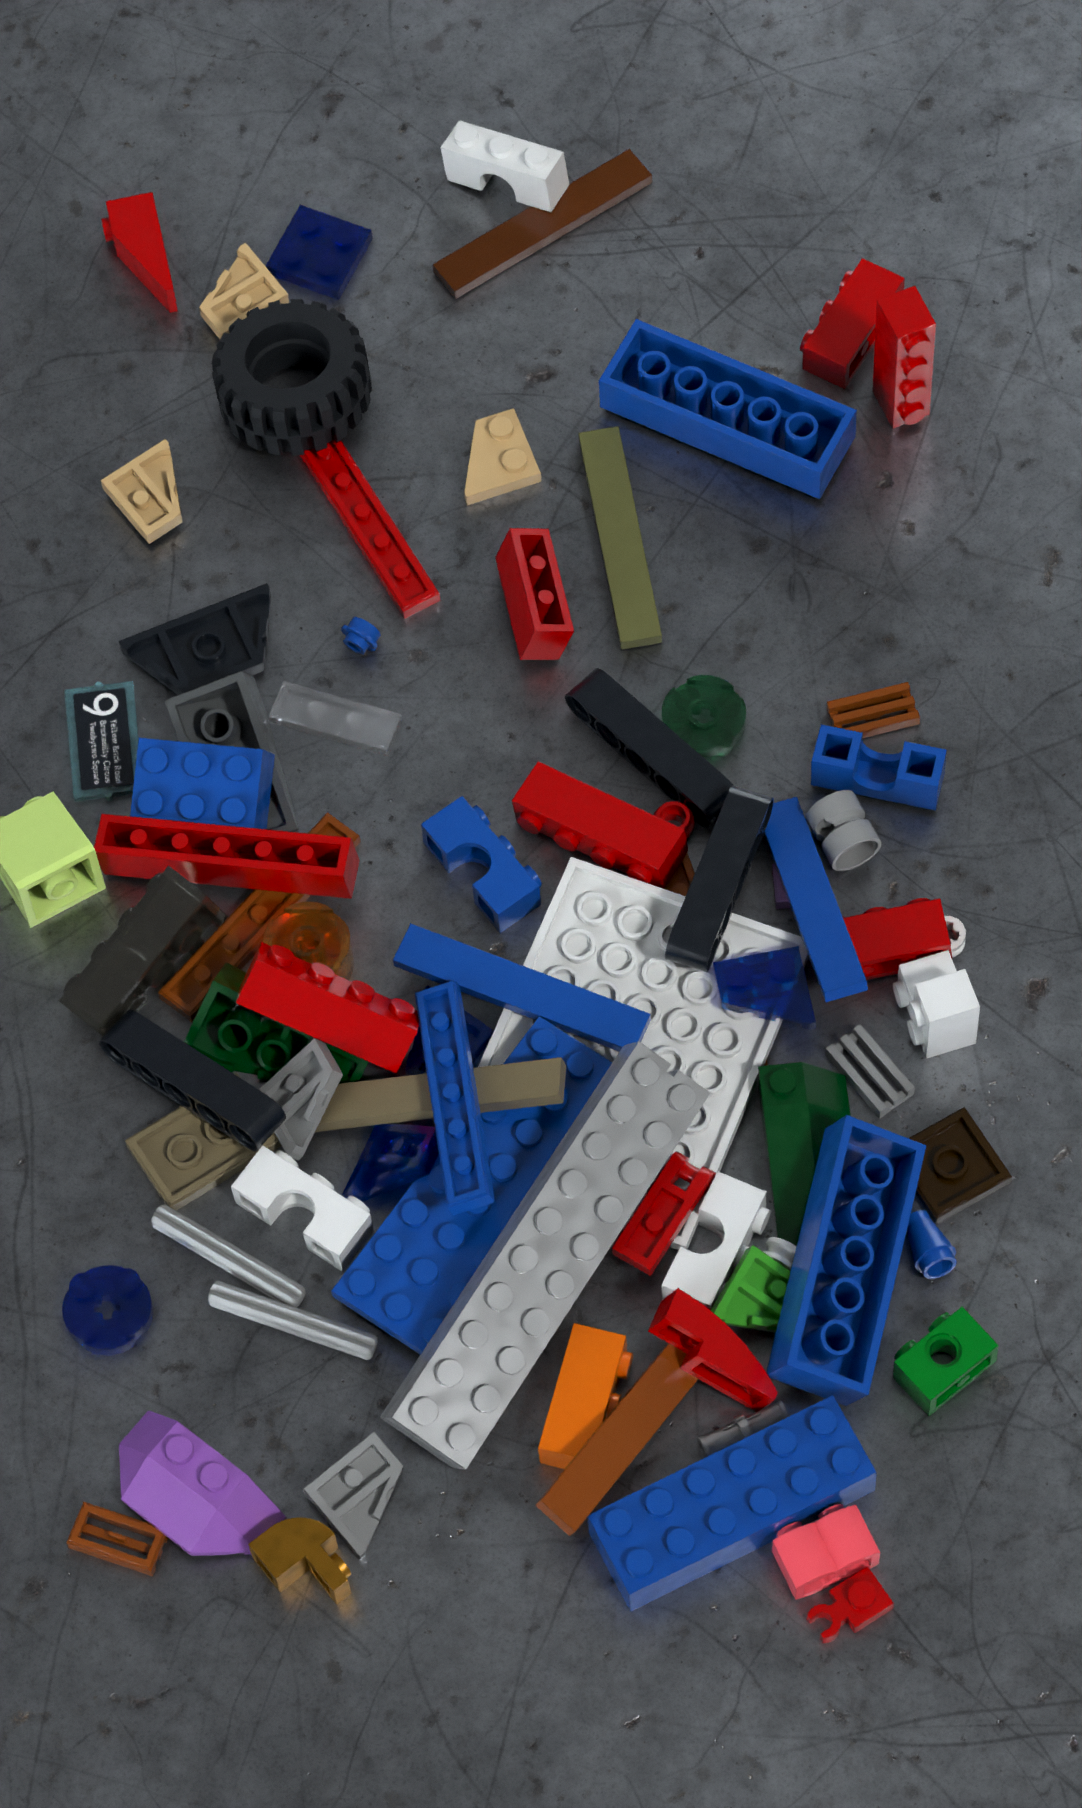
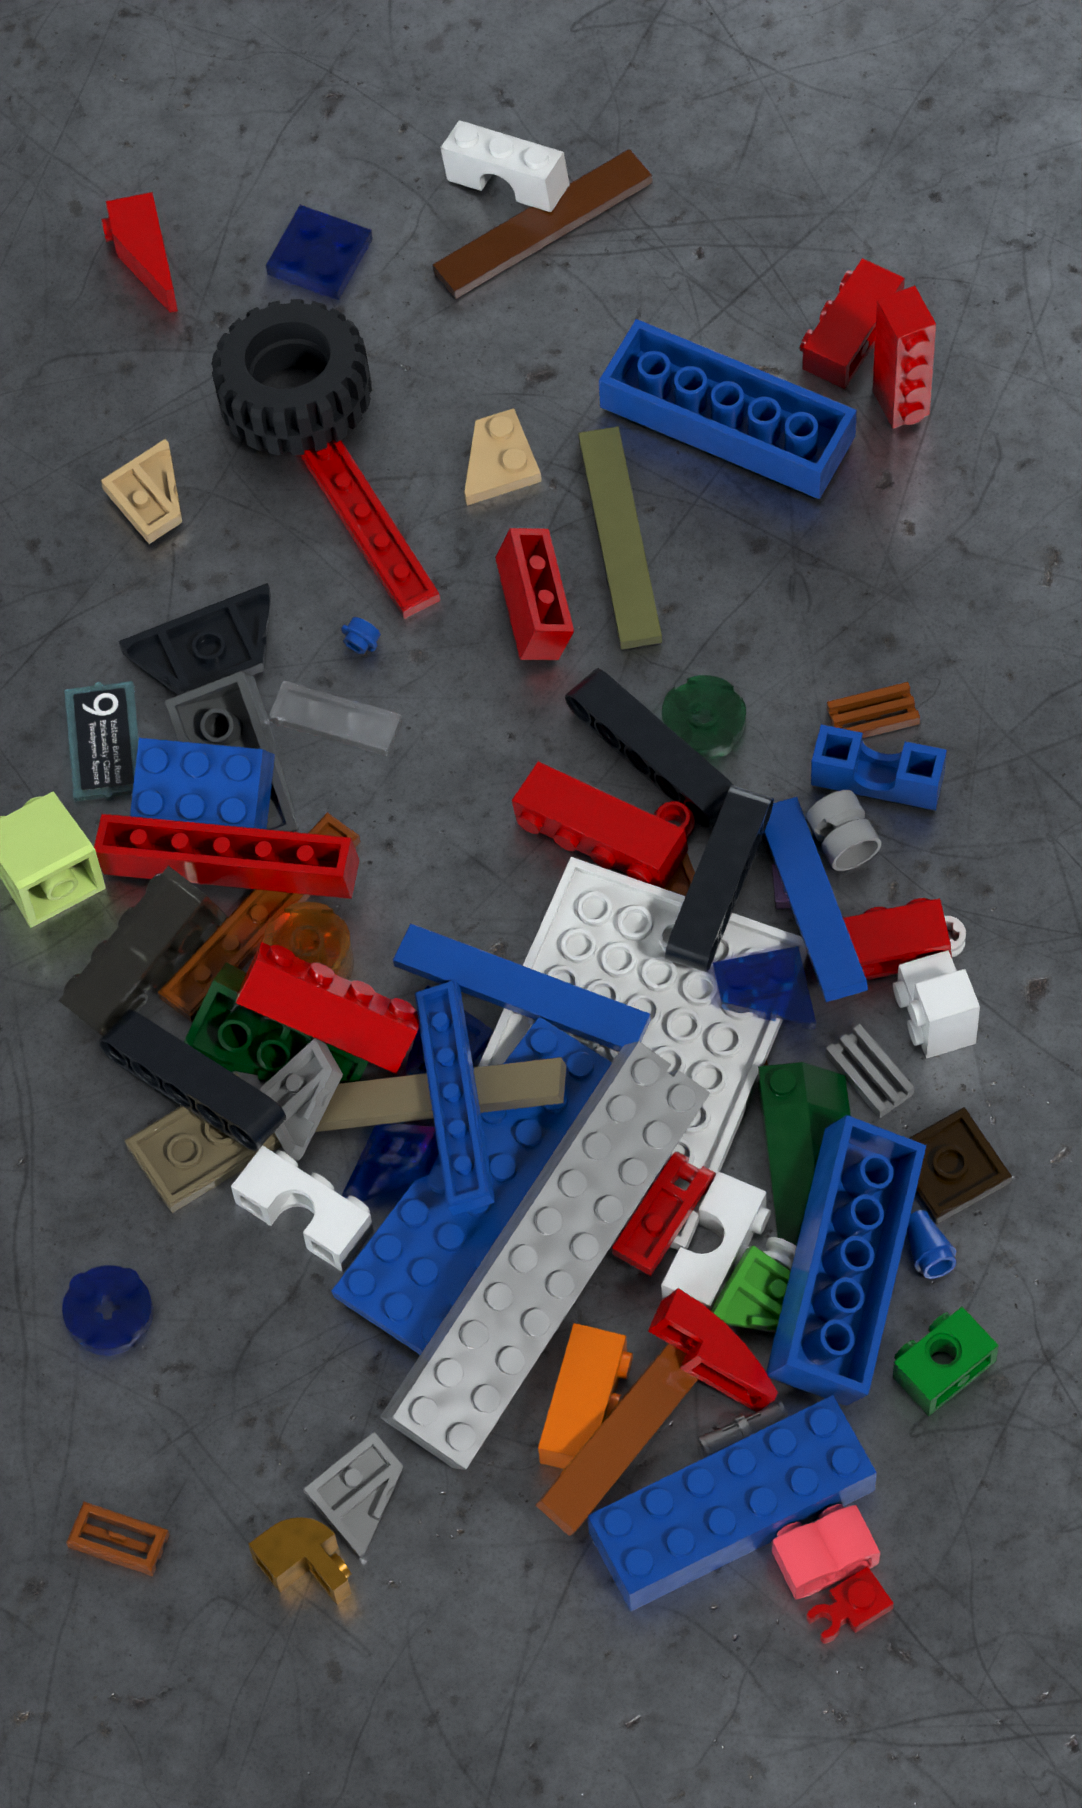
(191, 1490): medium lavender wedge -> none
(227, 1256): light grey axle -> none
(239, 290): tan wing -> none
(292, 1320): light grey axle -> none
(463, 836): blue arch -> none

